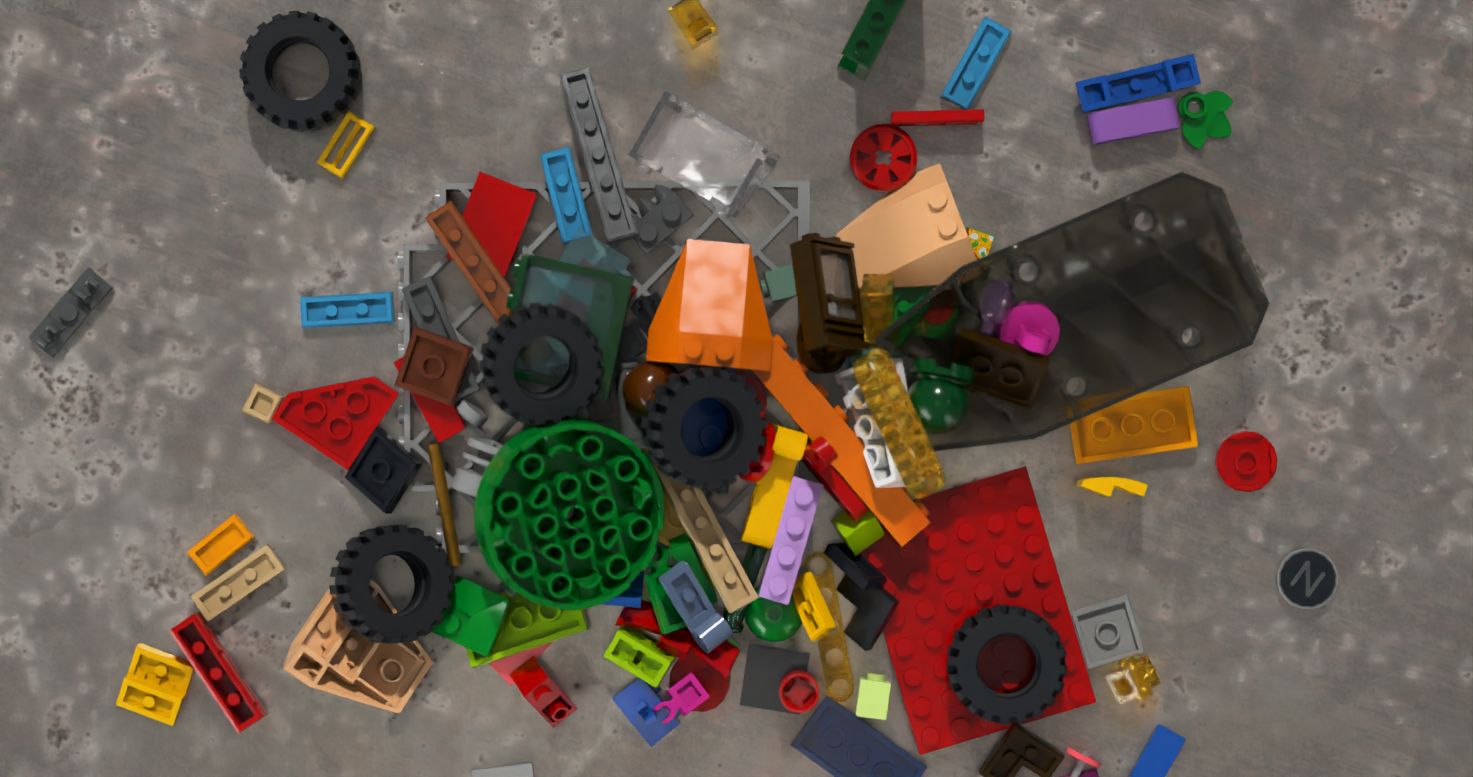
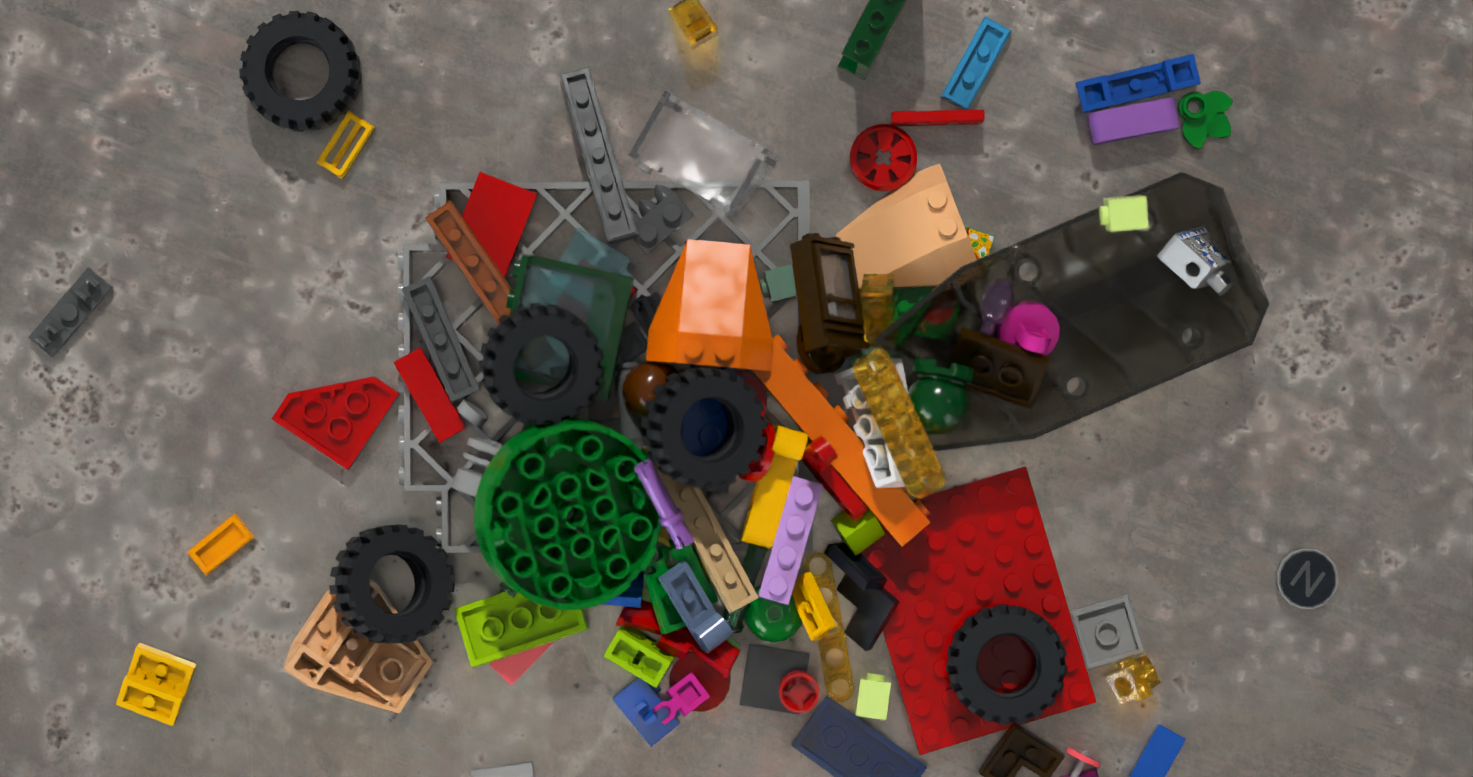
(218, 672): red brick -> none
(238, 582): tan plate -> none
(262, 403): tan tile -> none
(347, 309): dark azure tile -> none
(383, 470): black tile -> none
(434, 366): copper tile -> none
(444, 504): pearl gold bar -> none
(473, 617): green plate -> none
(543, 691): red slope -> none
(565, 193): dark azure tile -> none
(669, 515): none -> medium lavender pin
(1104, 485): yellow slope -> none
(1124, 213): none -> yellowish green brick
(1136, 426): light orange plate -> none
(1198, 259): none -> light grey torso
(1246, 461): red tile -> none

